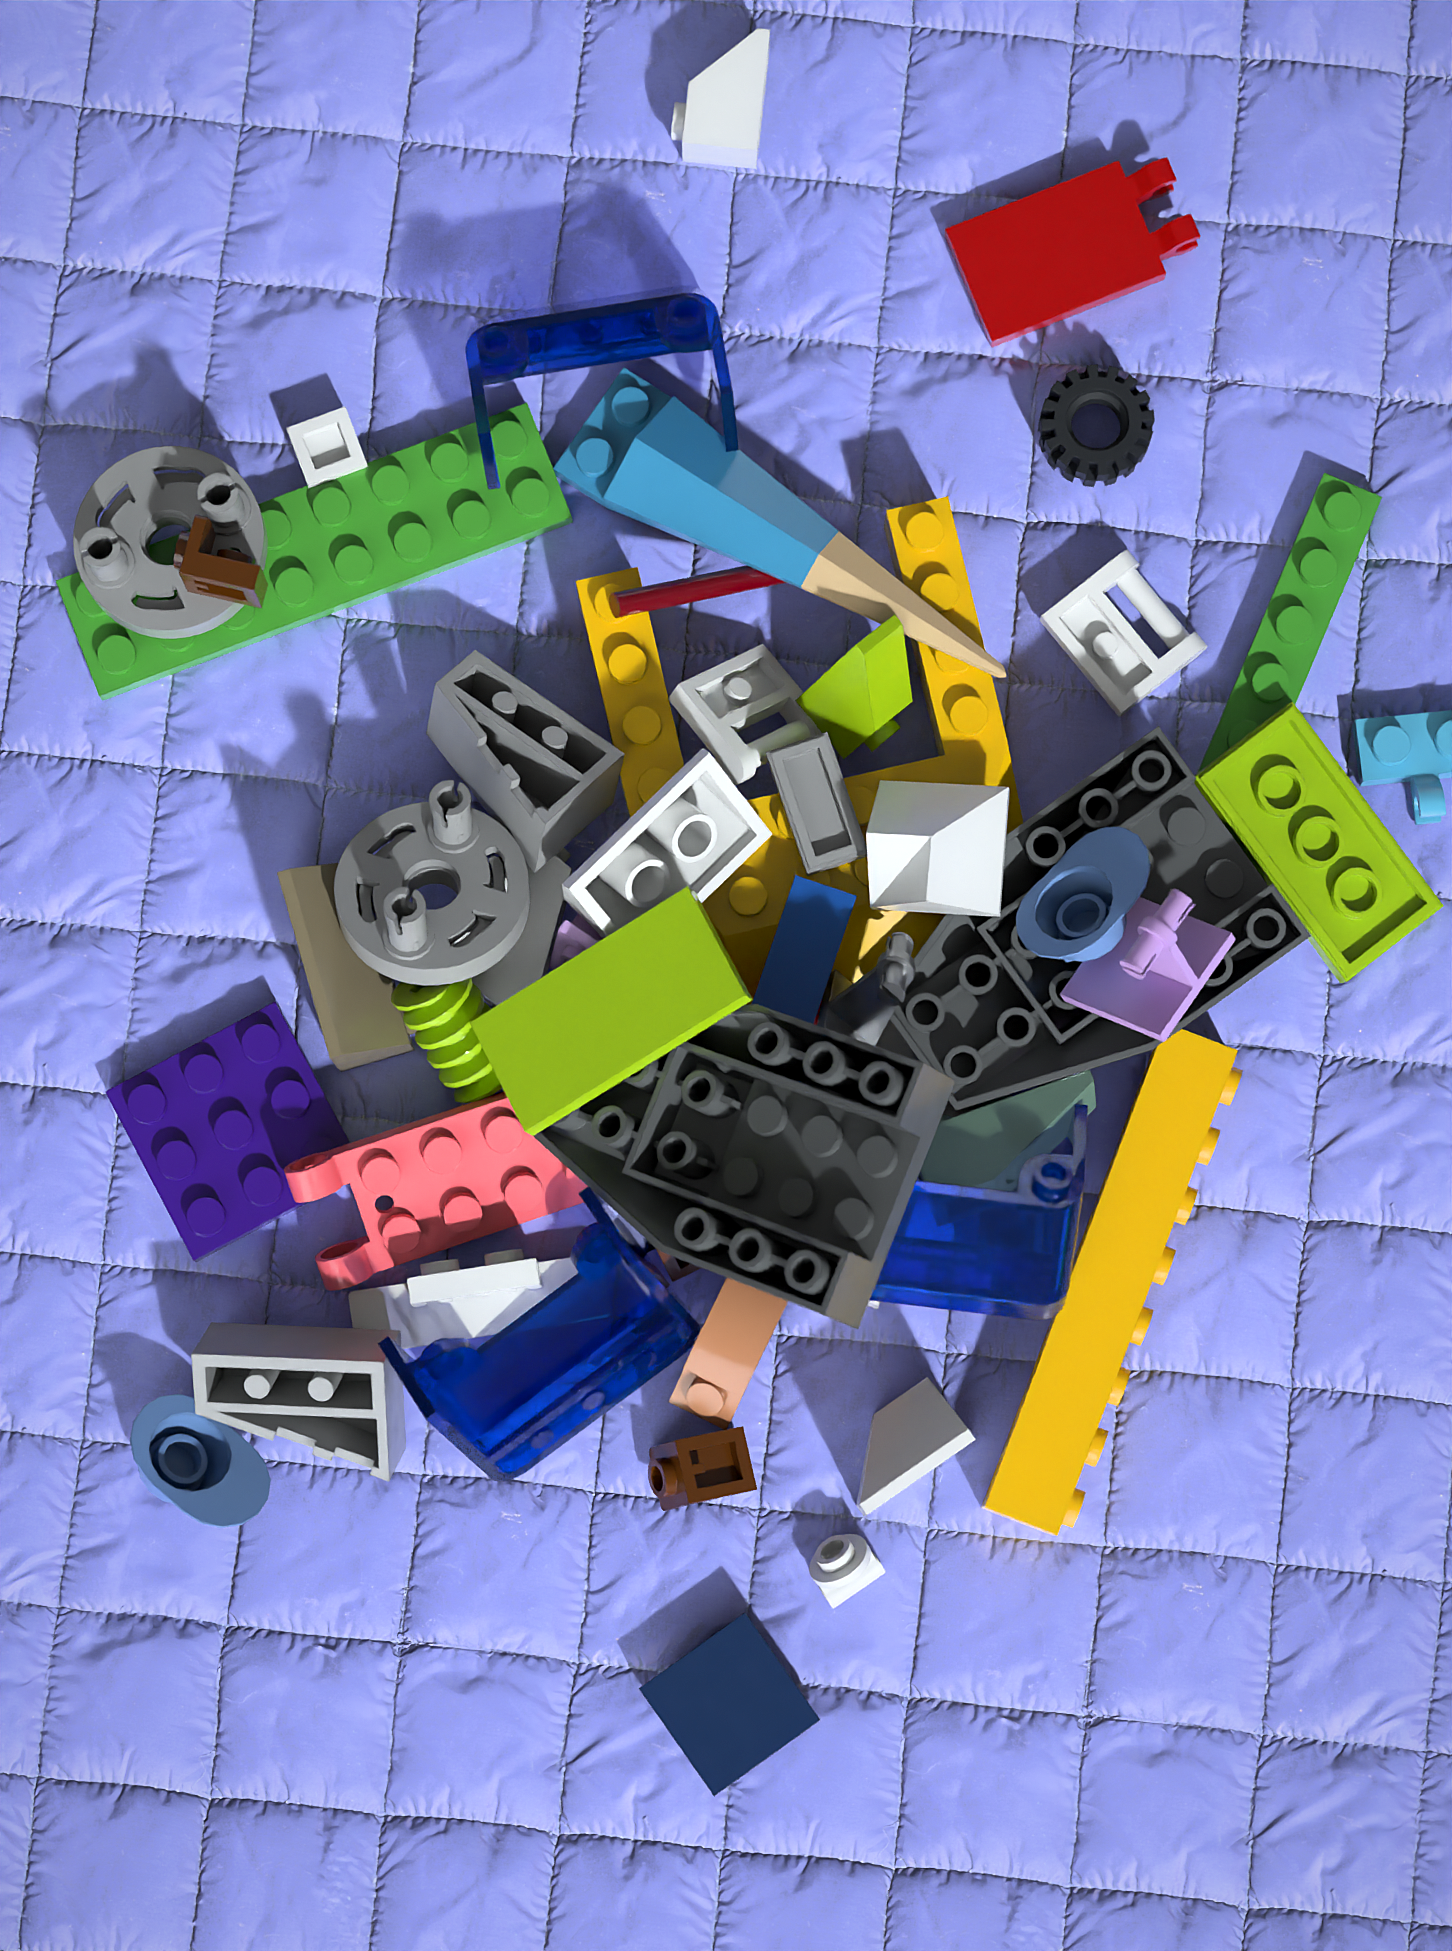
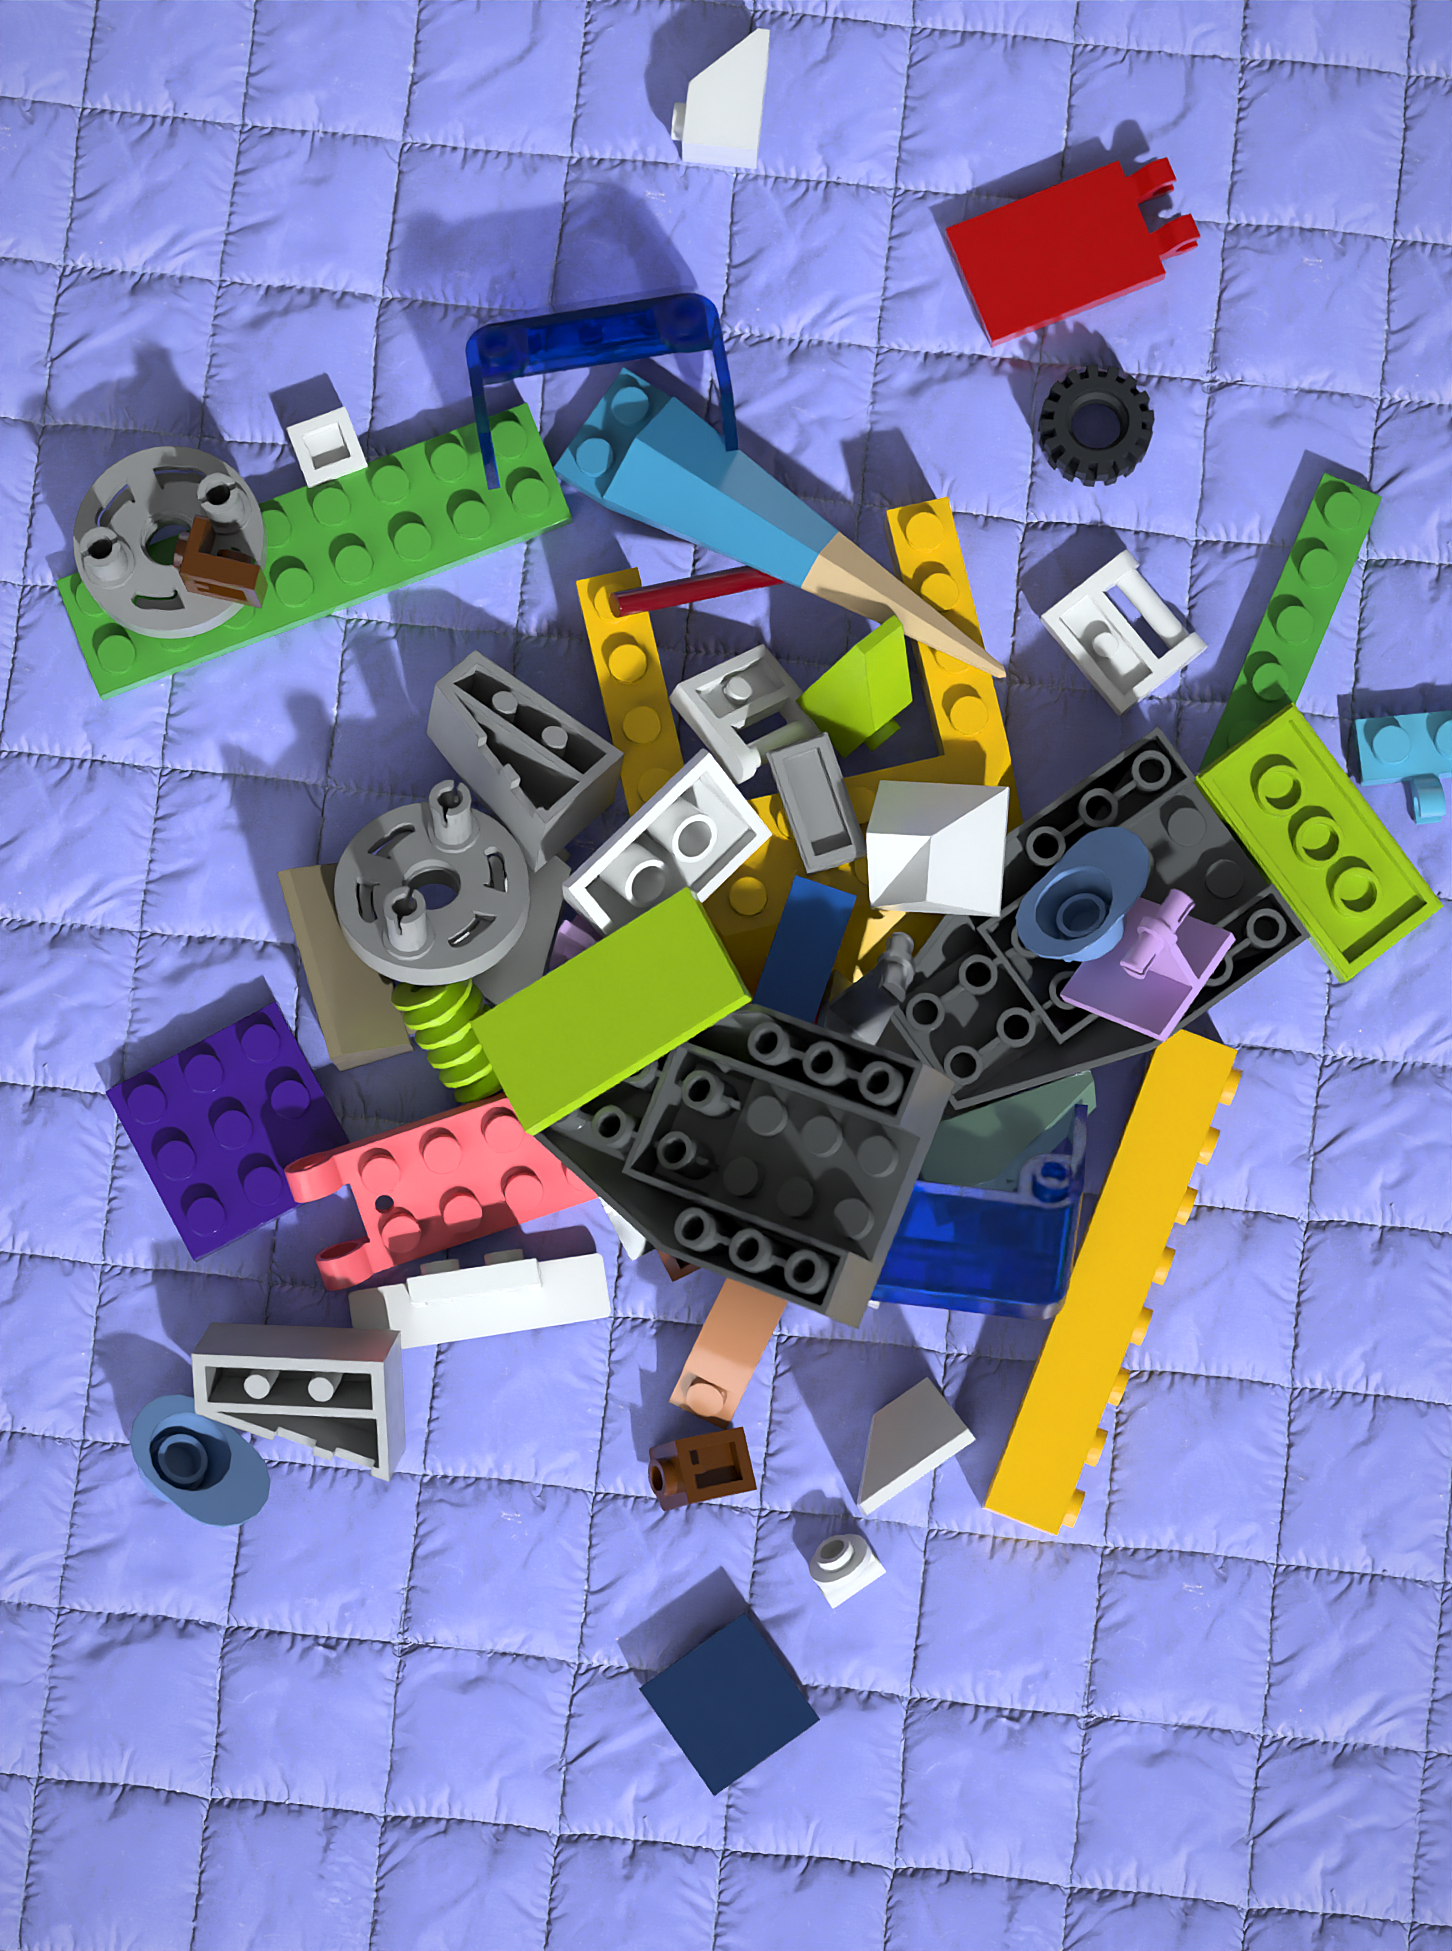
(557, 1360): clear blue windscreen -> none

